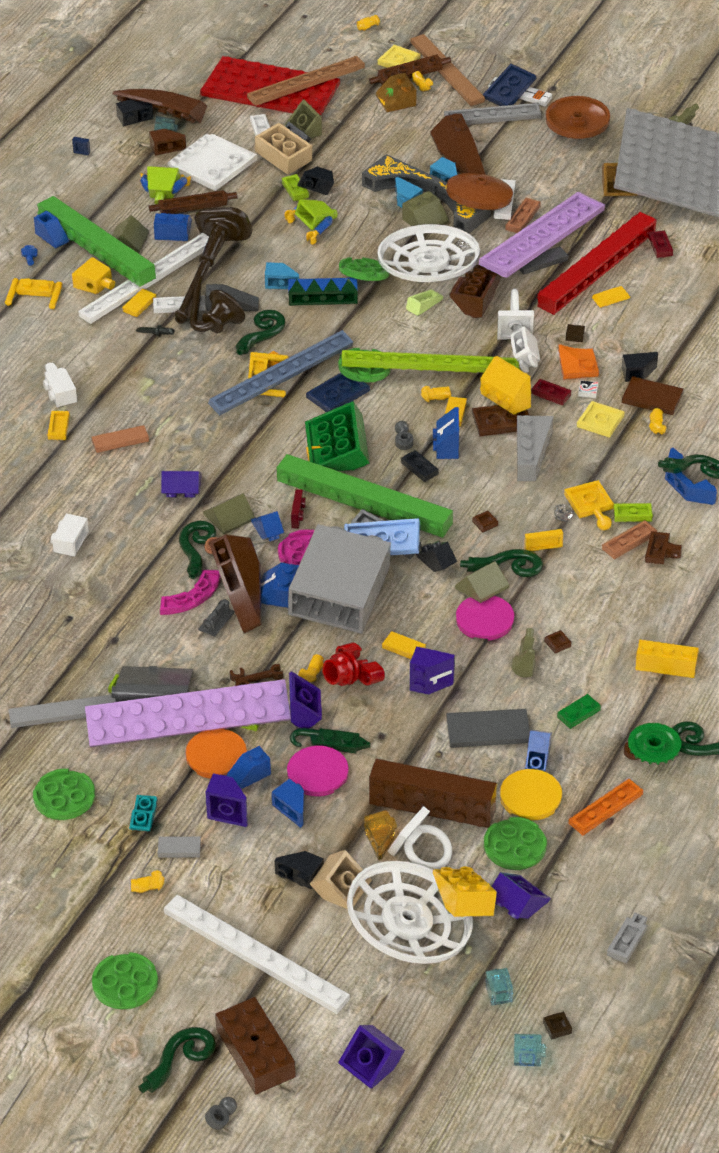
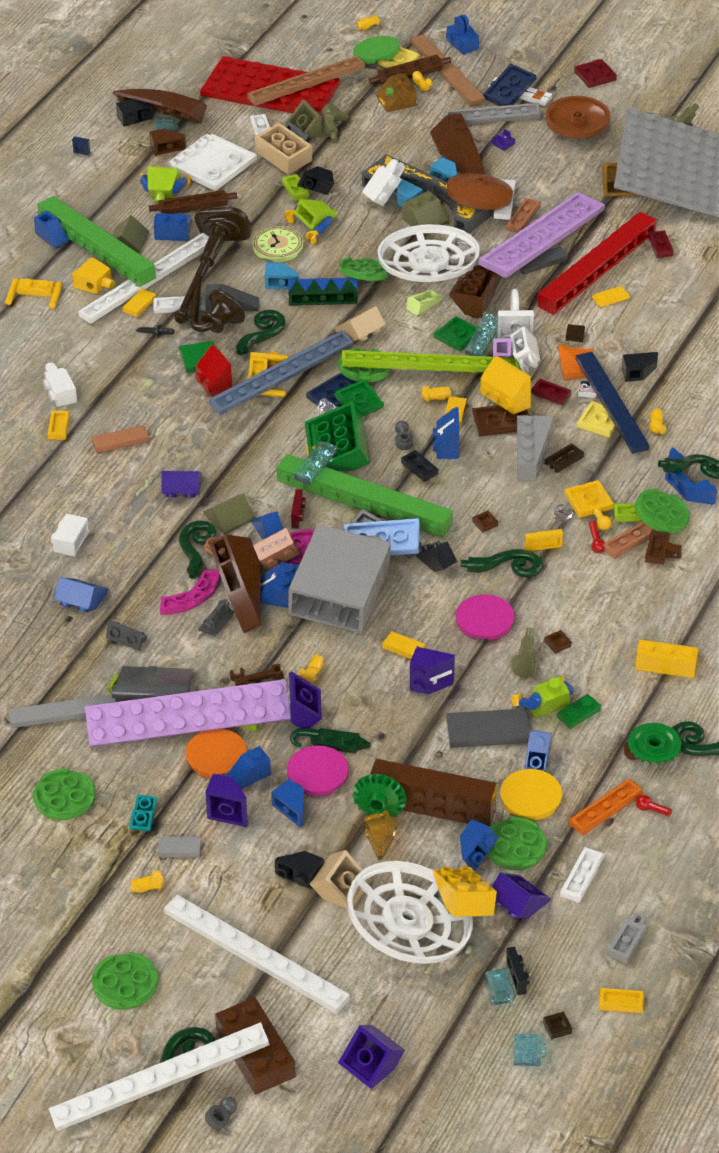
(30, 253): blue plate -> none
(79, 593): none -> slope
(125, 635): none -> dark grey hinge
(158, 1076): none -> white plate
(193, 353): none -> green tile
(214, 372): none -> red slope
(276, 549): none -> nougat brick
(277, 244): none -> tile
(315, 462): none -> clear light blue plate
(324, 406): none -> clear tile
(330, 115): none -> olive animal
(345, 668): red beam -> none
(362, 324): none -> tan slope
(362, 395): none -> green tile
(377, 49): none -> bright green tile
(379, 793): none -> green gear
(384, 182): none -> white hinge
(410, 835): white tile -> none
(455, 333): none -> green tile
(462, 35): none -> blue brick
(476, 843): none -> blue slope
(482, 335): none -> clear light blue plate
(483, 583): olive slope -> none
(501, 347): none -> lavender brick
(503, 140): none -> dark purple tile
(515, 965): none -> black plate
(546, 697): none -> lime torso
(566, 460): none -> dark brown tile
(582, 875): none -> white tile
(595, 73): none -> dark red plate
(597, 544): none -> red bar
(612, 402): none -> dark blue tile
(621, 1000): none -> yellow tile
(645, 803): none -> red bar
(652, 395): reddish brown tile -> none
(662, 511): none -> bright green tile

